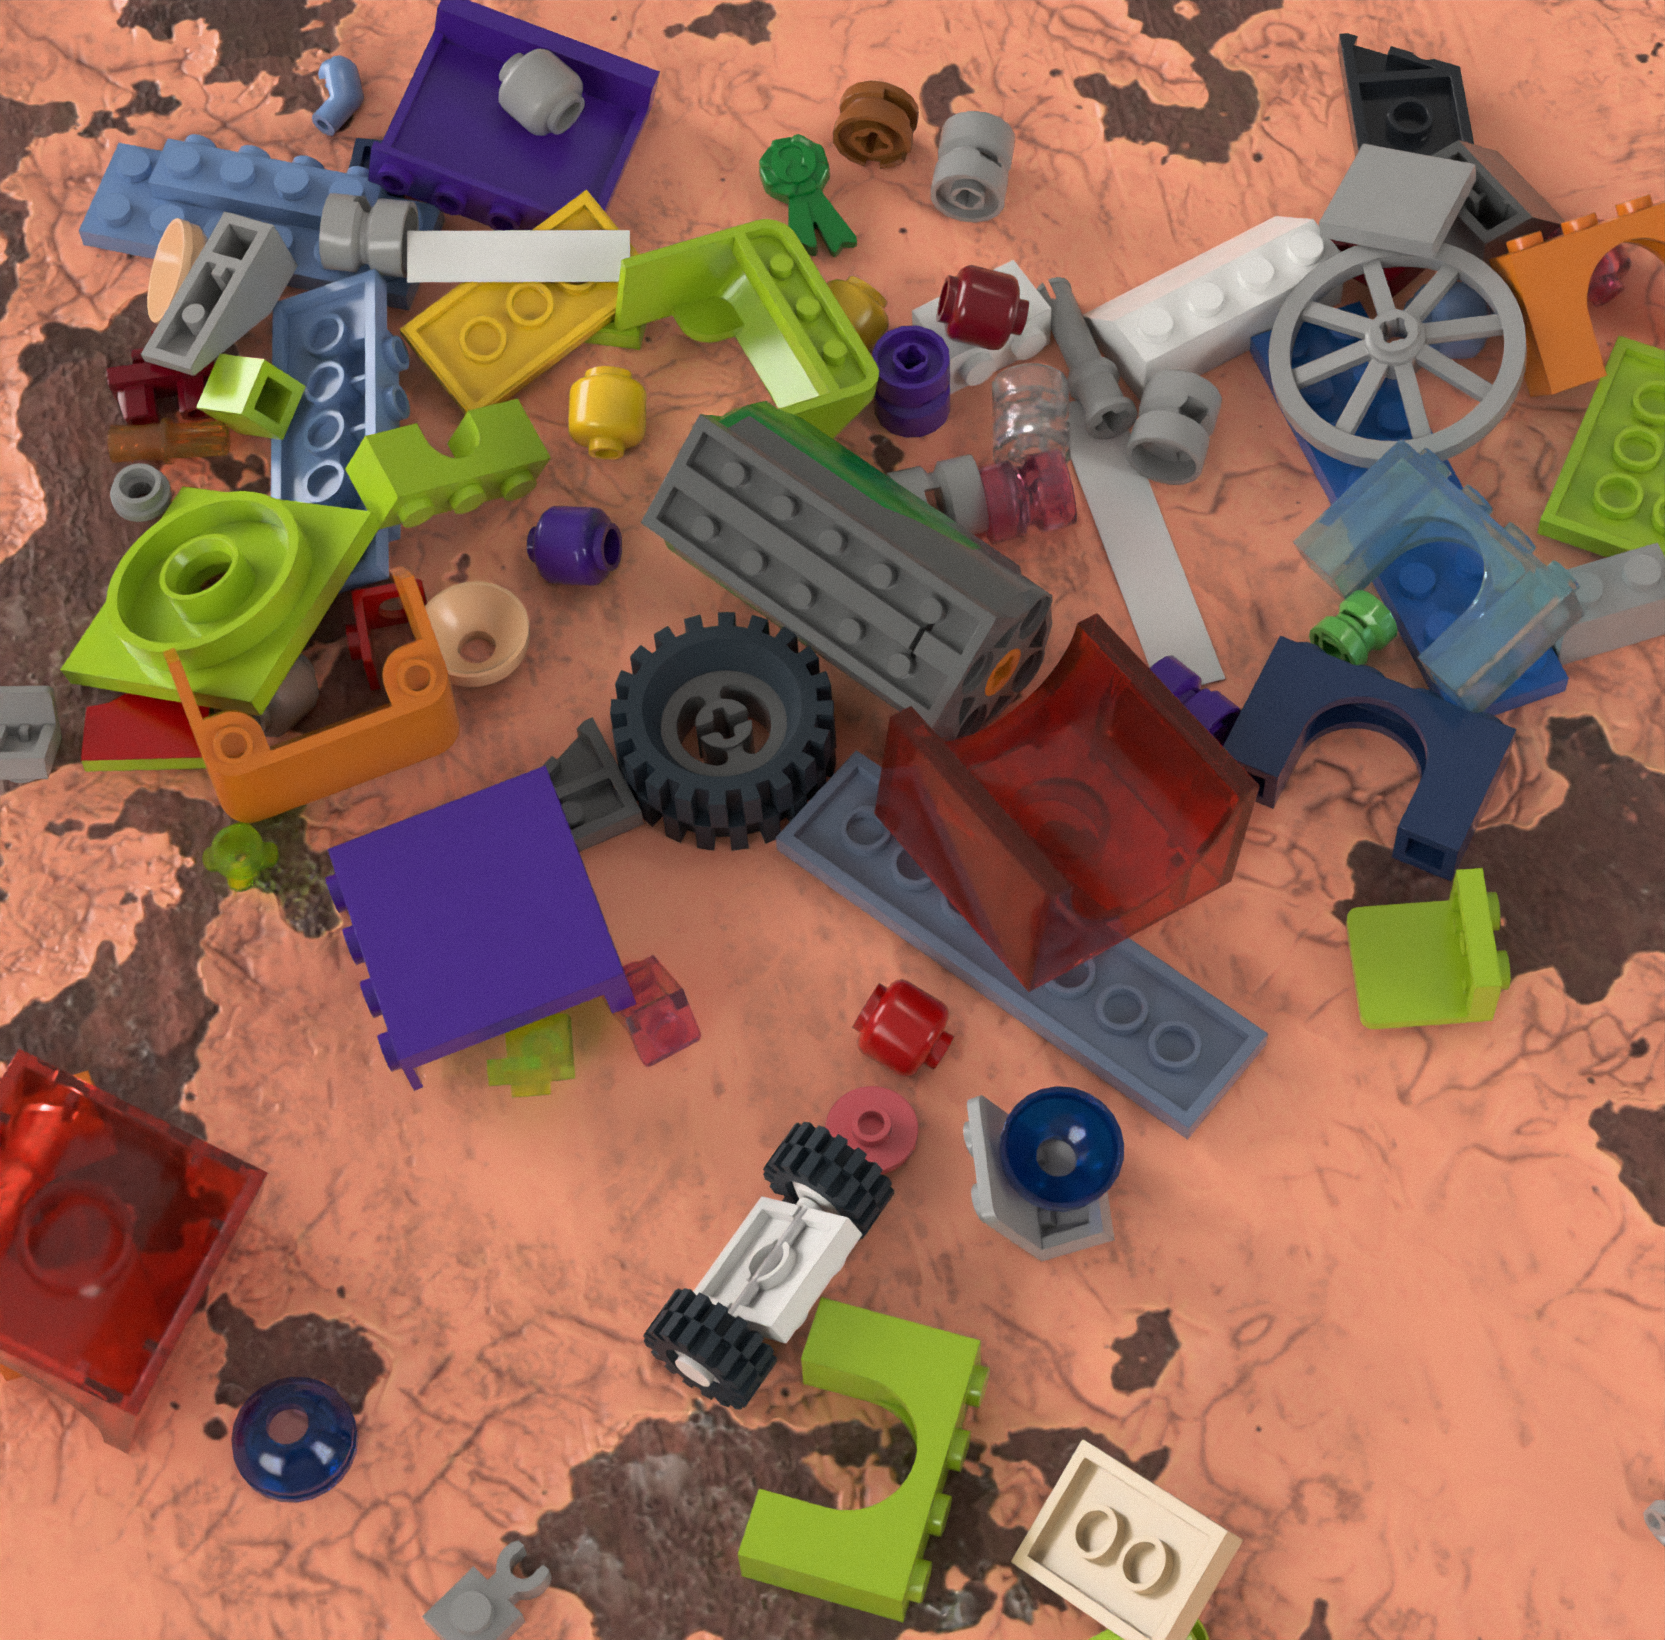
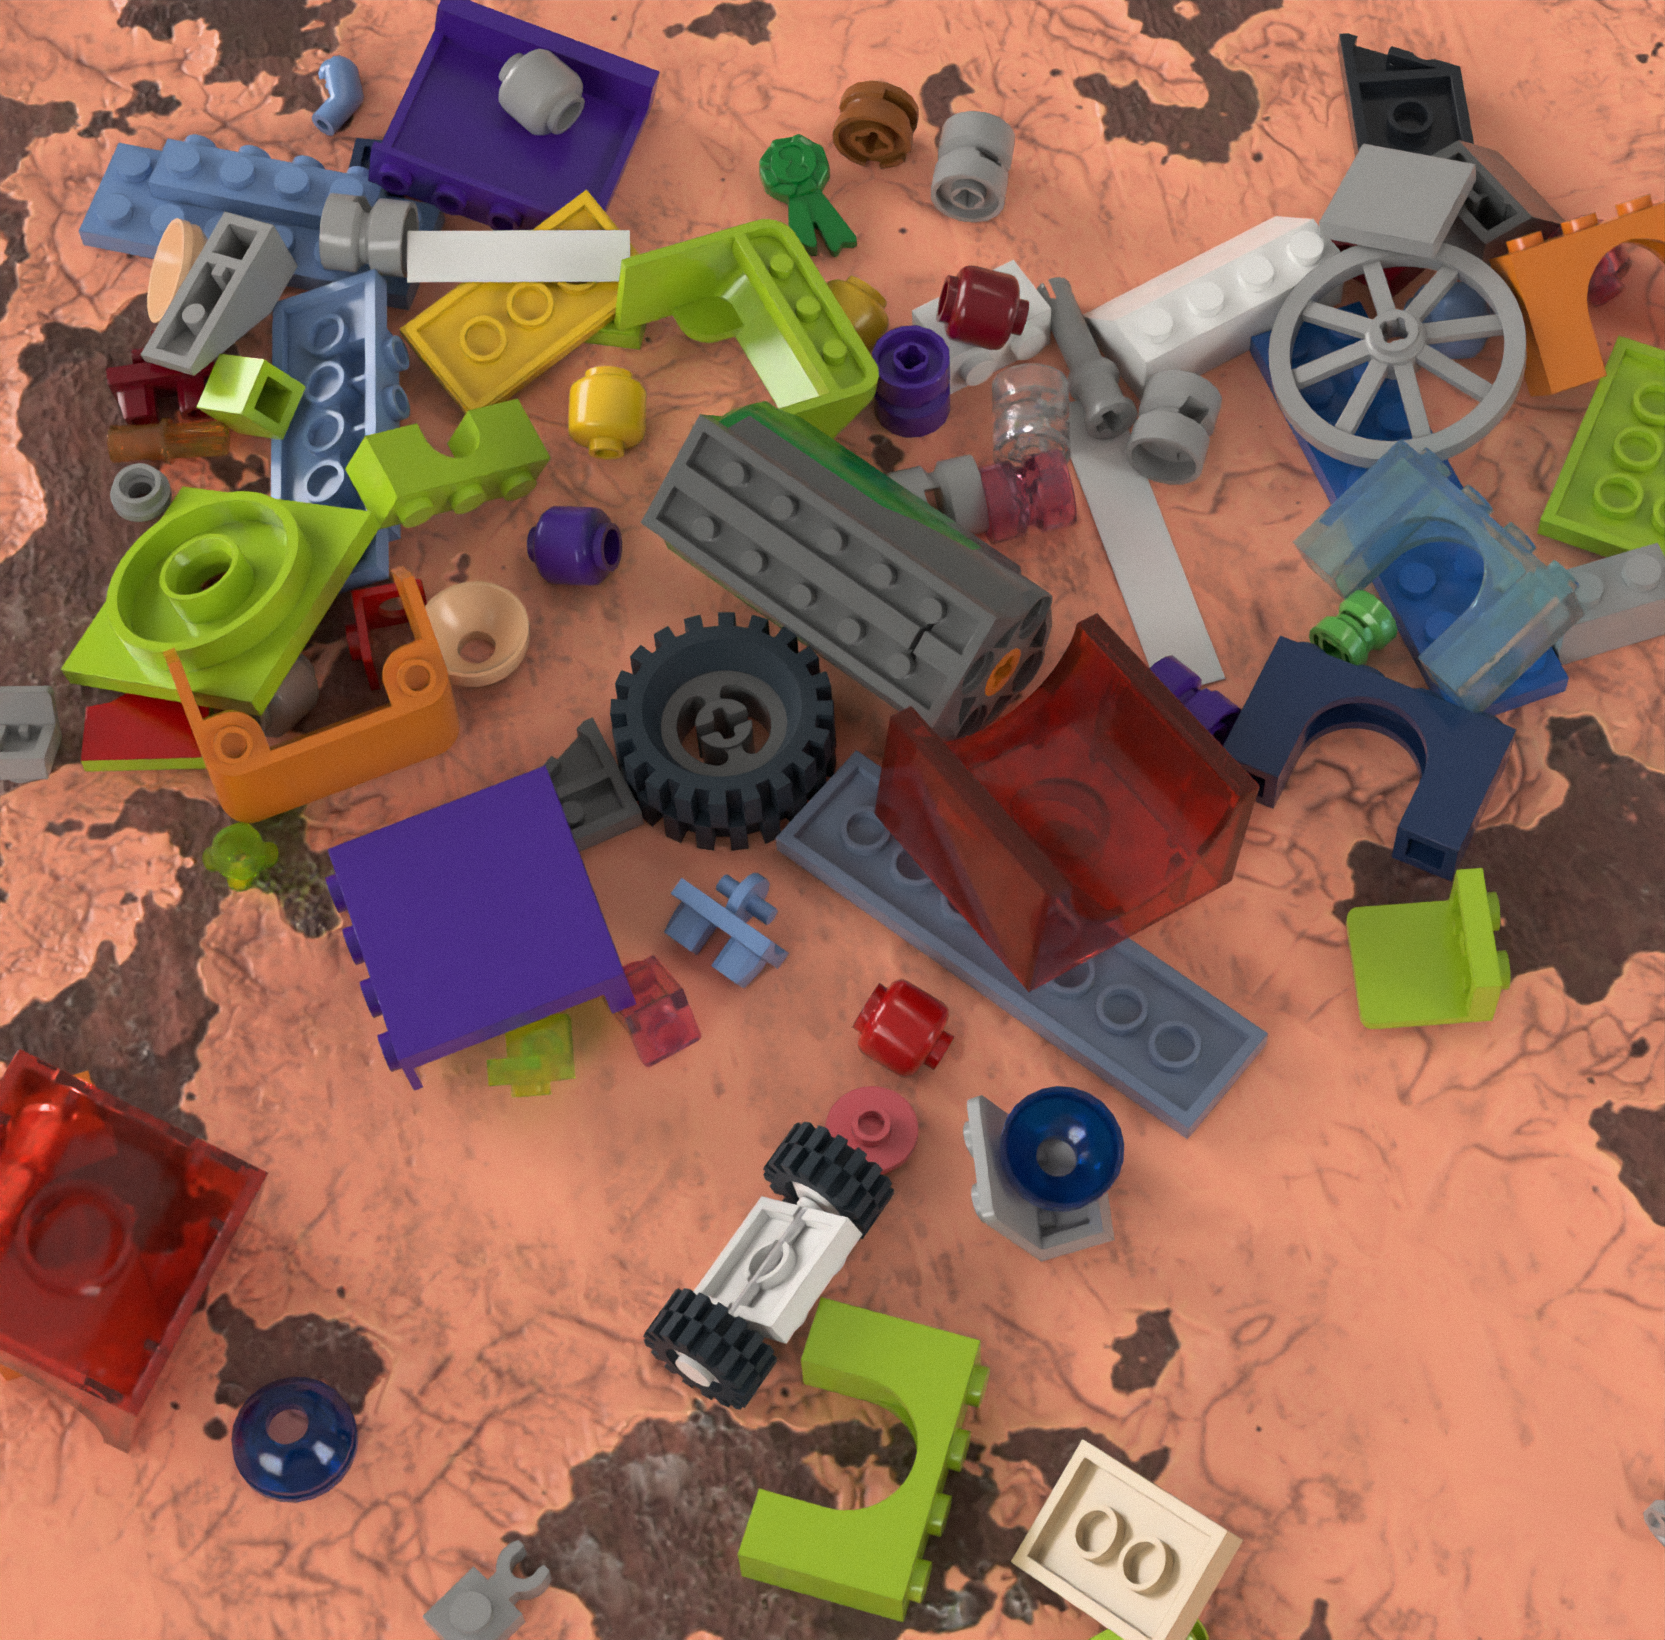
(700, 916): none -> medium blue hips

